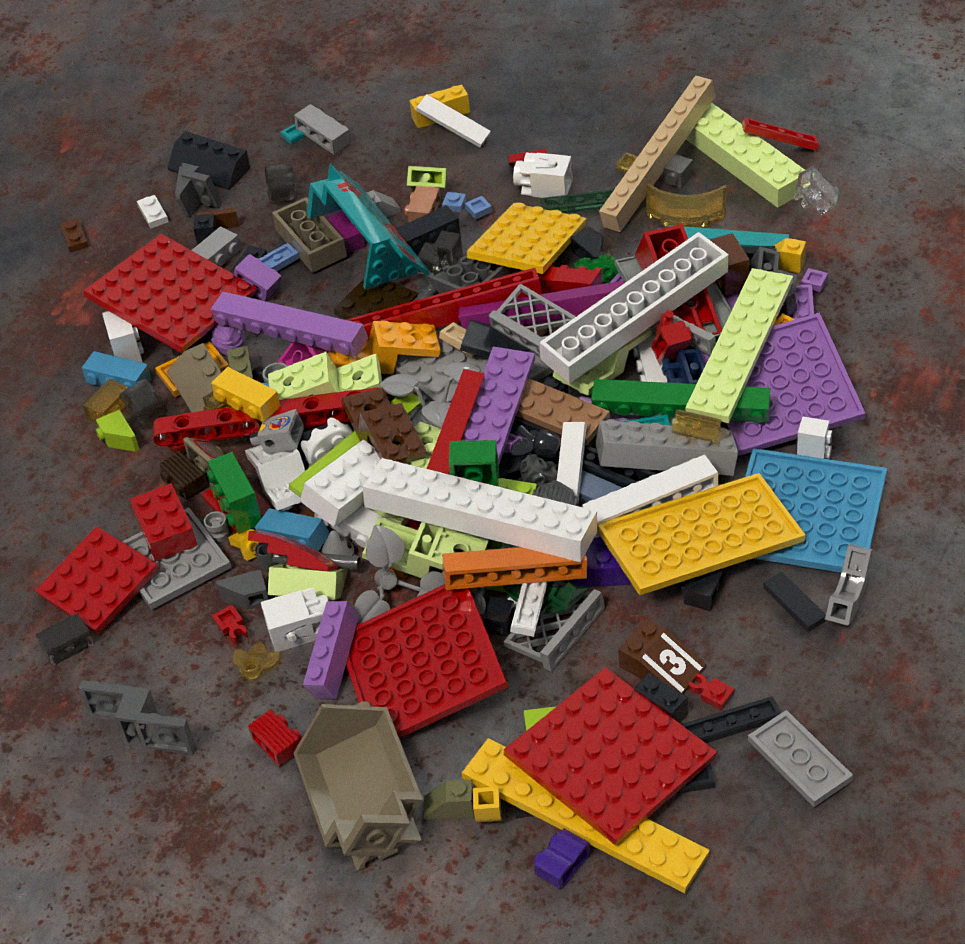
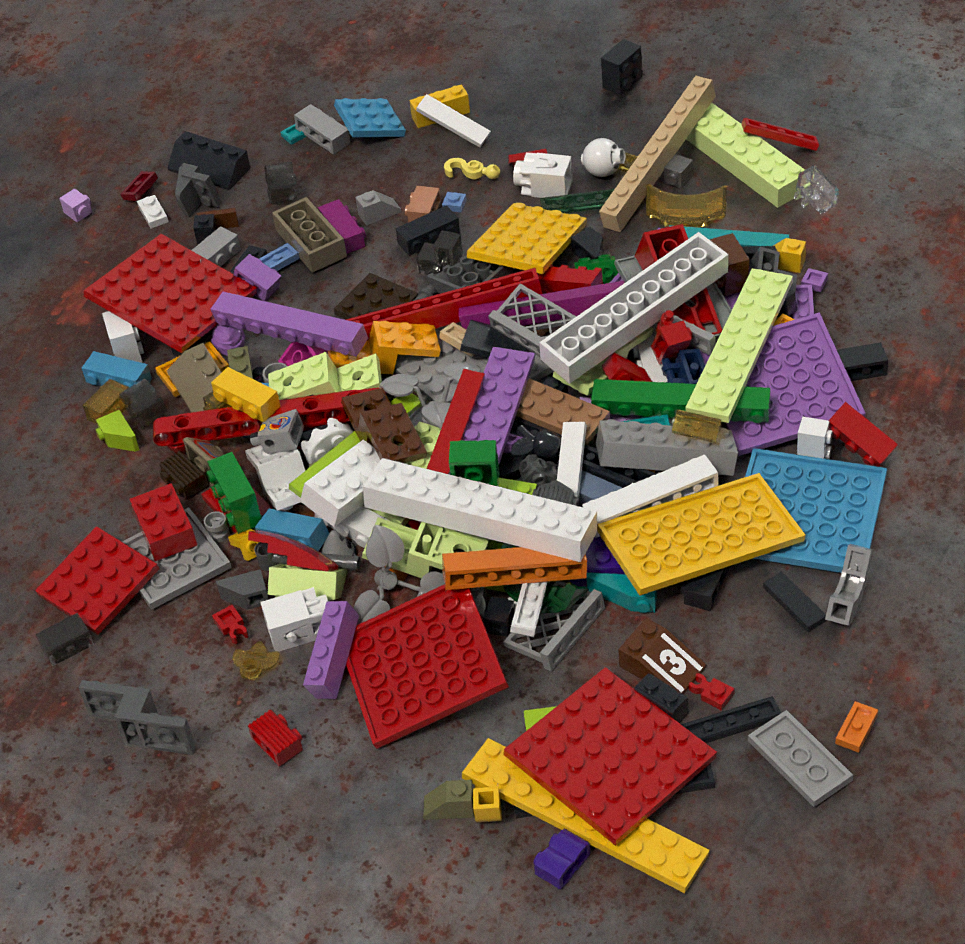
(73, 235): reddish brown plate -> none
(76, 205): none -> lavender brick
(139, 186): none -> dark red plate
(359, 781): dark tan panel -> none
(369, 117): none -> dark azure plate
(389, 253): teal panel -> none
(426, 177): lime slope -> none
(472, 169): none -> light yellow piece
(478, 207): medium blue plate -> none
(602, 157): none -> white brick
(620, 368): none -> red brick
(620, 591): none -> teal slope
(621, 67): none -> black brick
(856, 726): none -> orange plate
(861, 436): none -> red brick
(864, 361): none -> black brick

